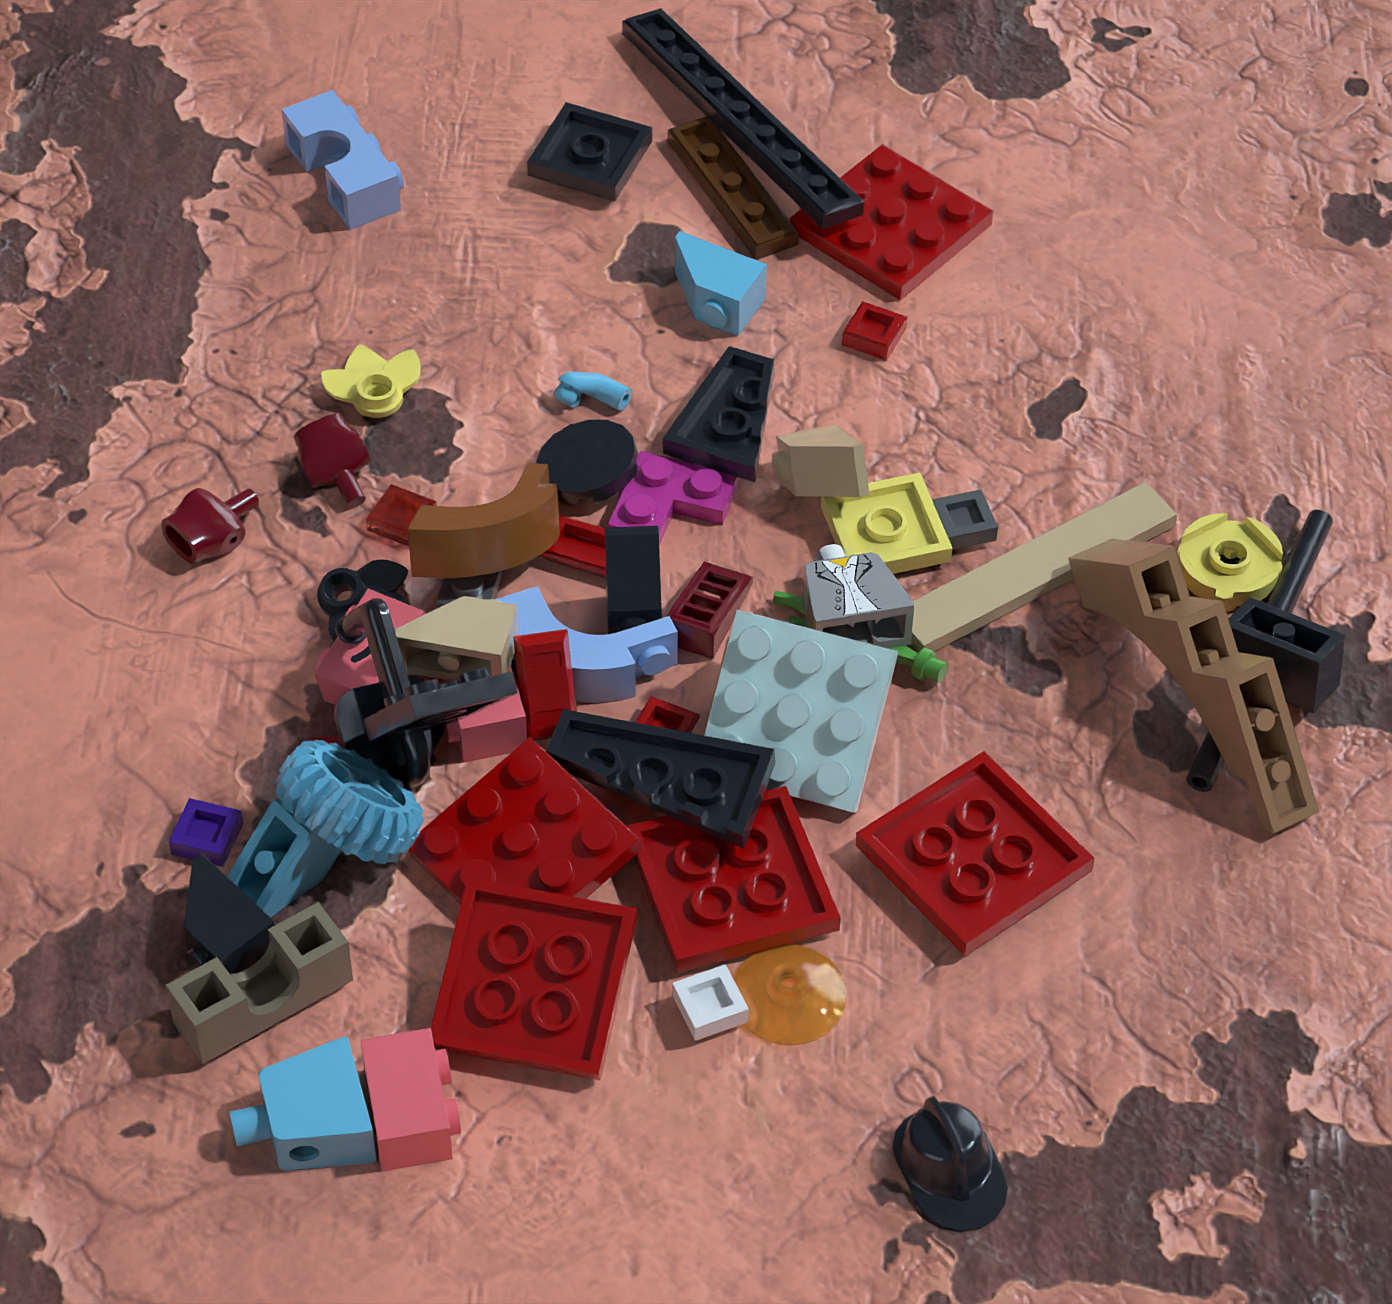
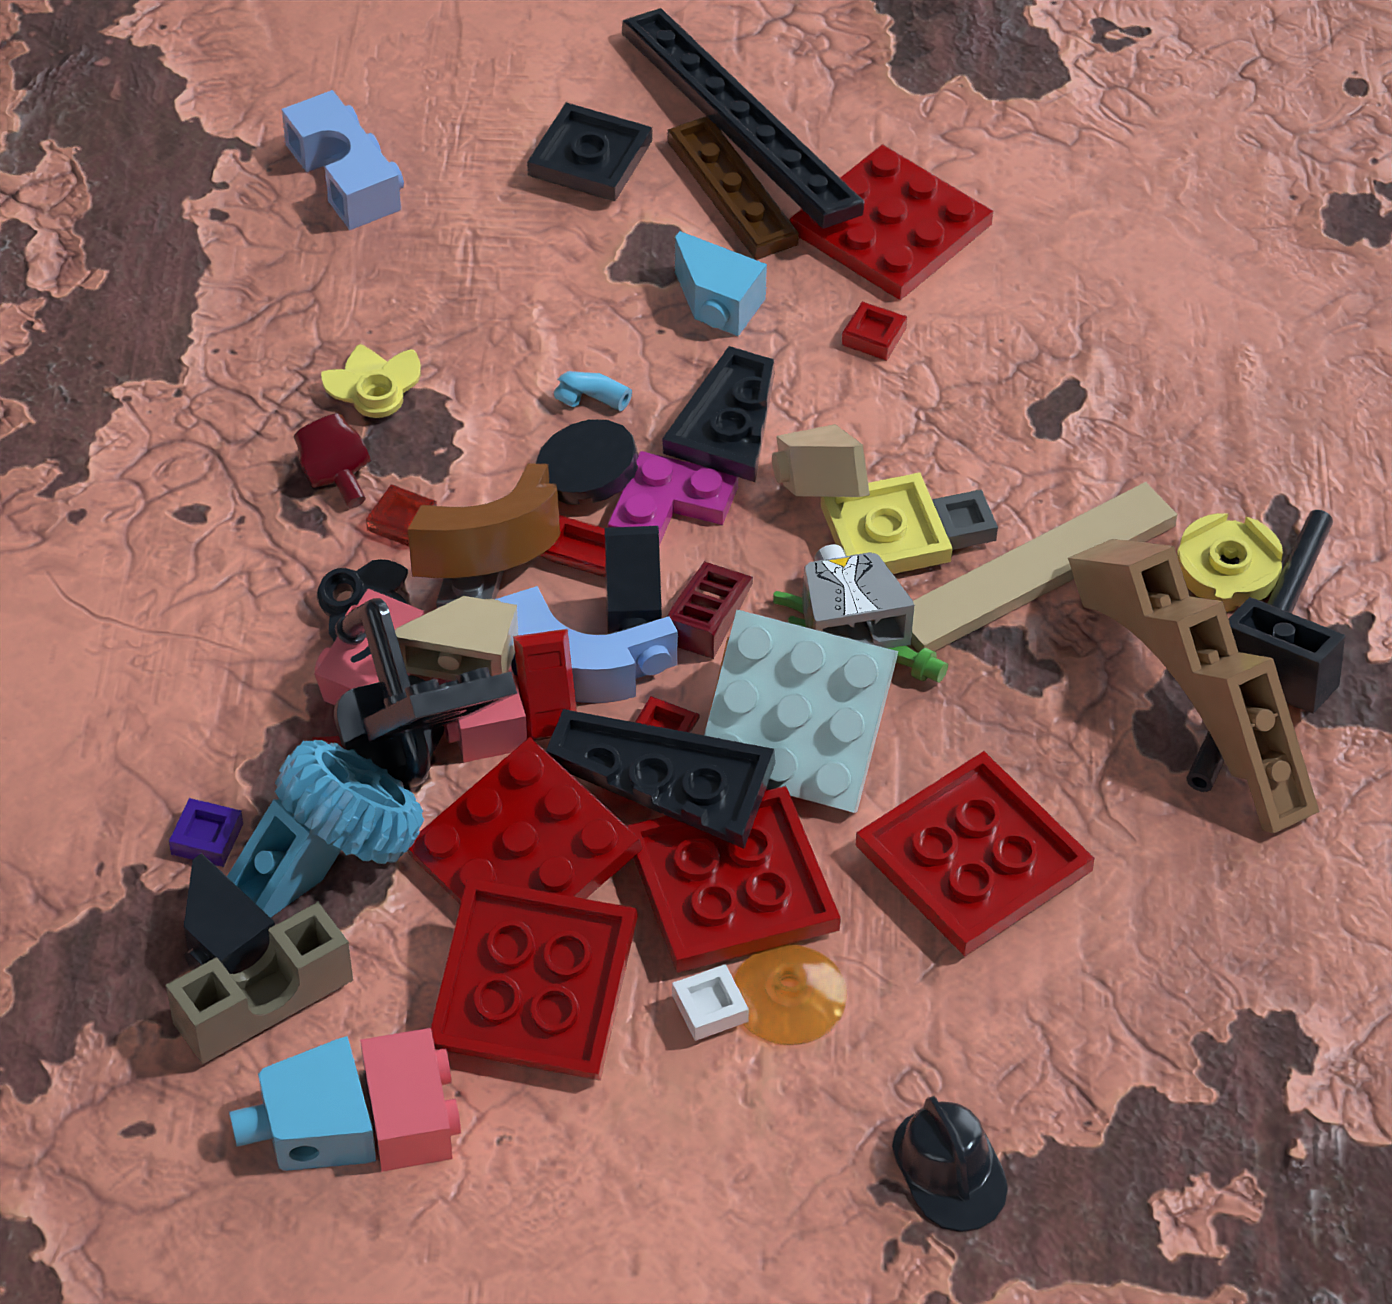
(207, 526): dark red piece -> none

